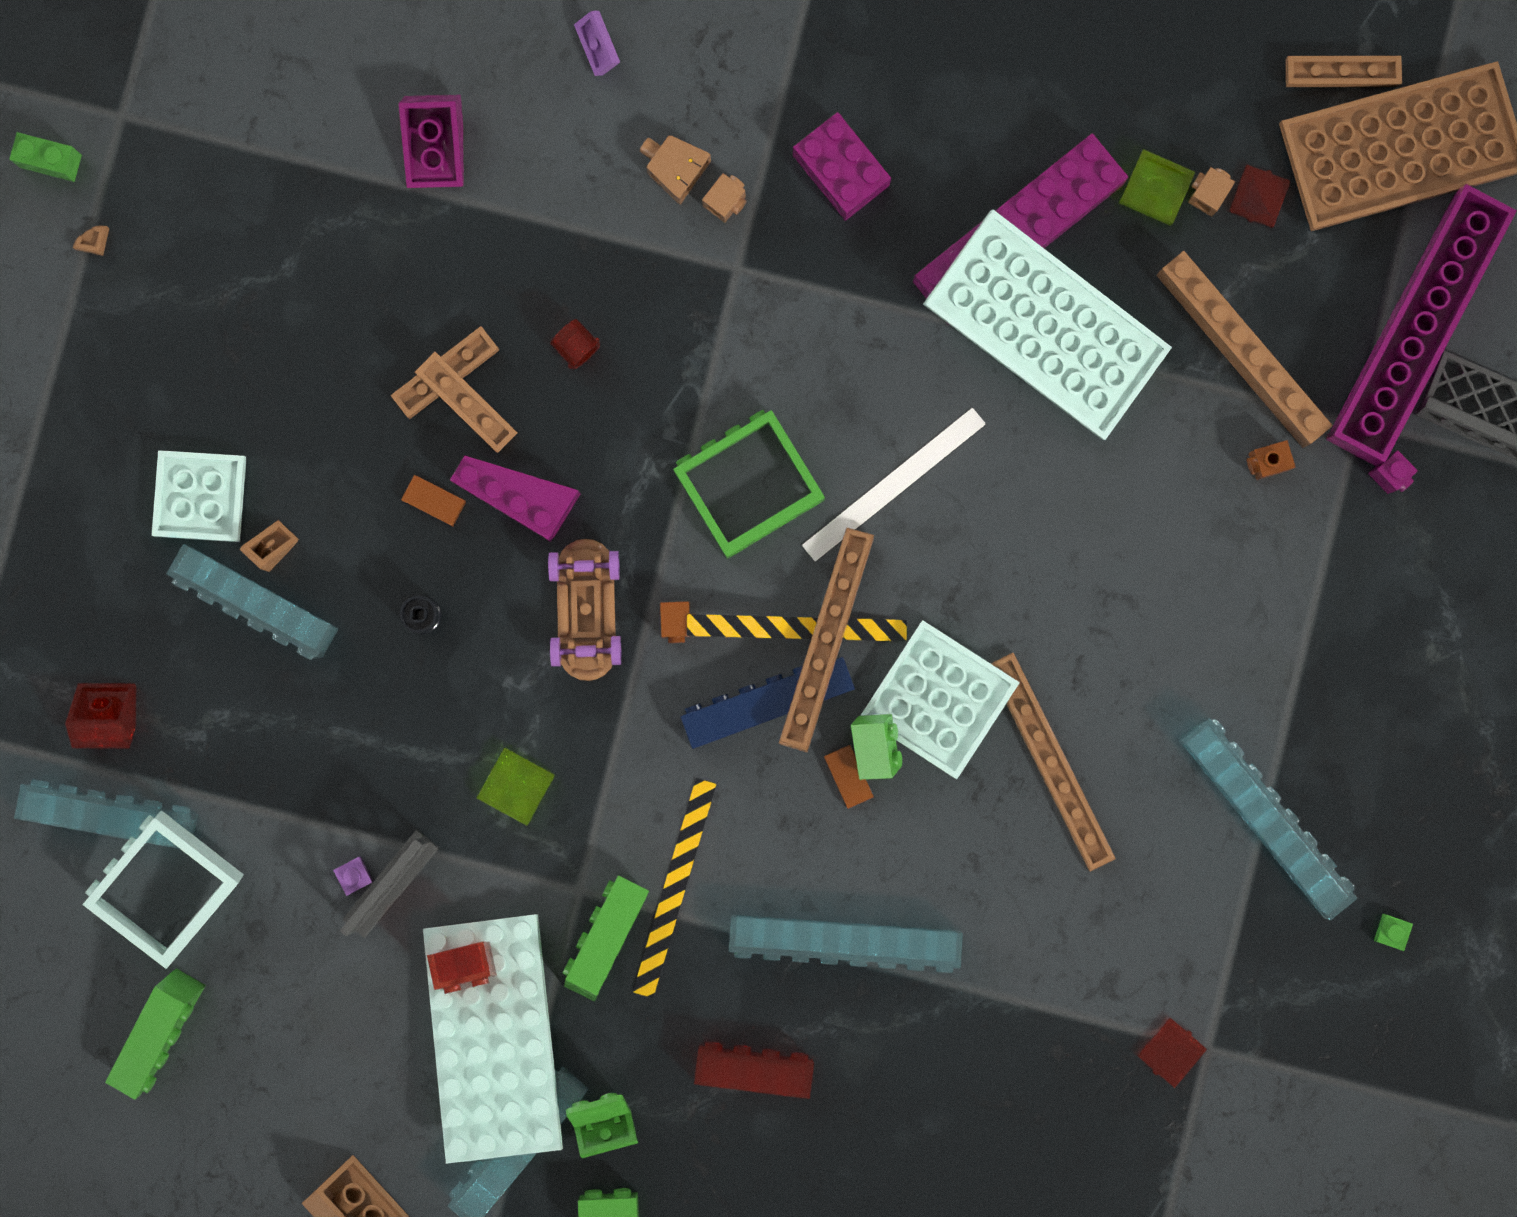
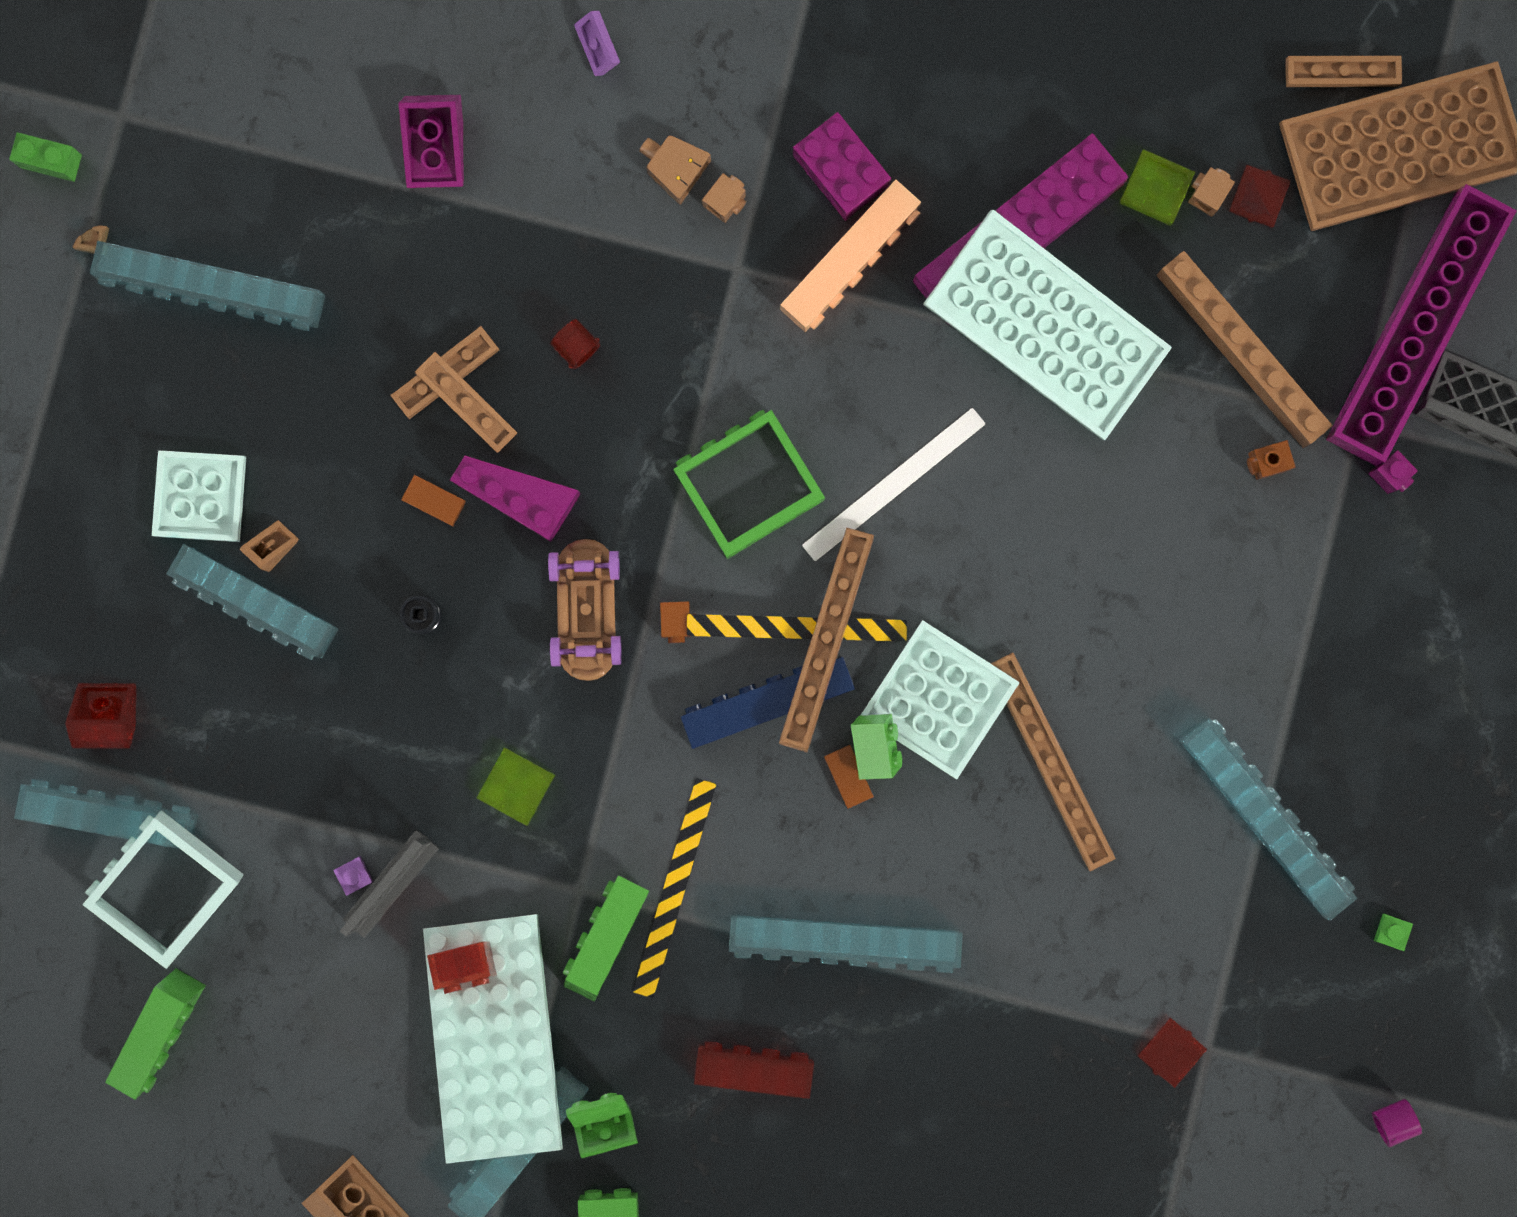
(207, 285): none -> clear light blue brick
(850, 256): none -> light nougat brick
(1397, 1123): none -> magenta piece

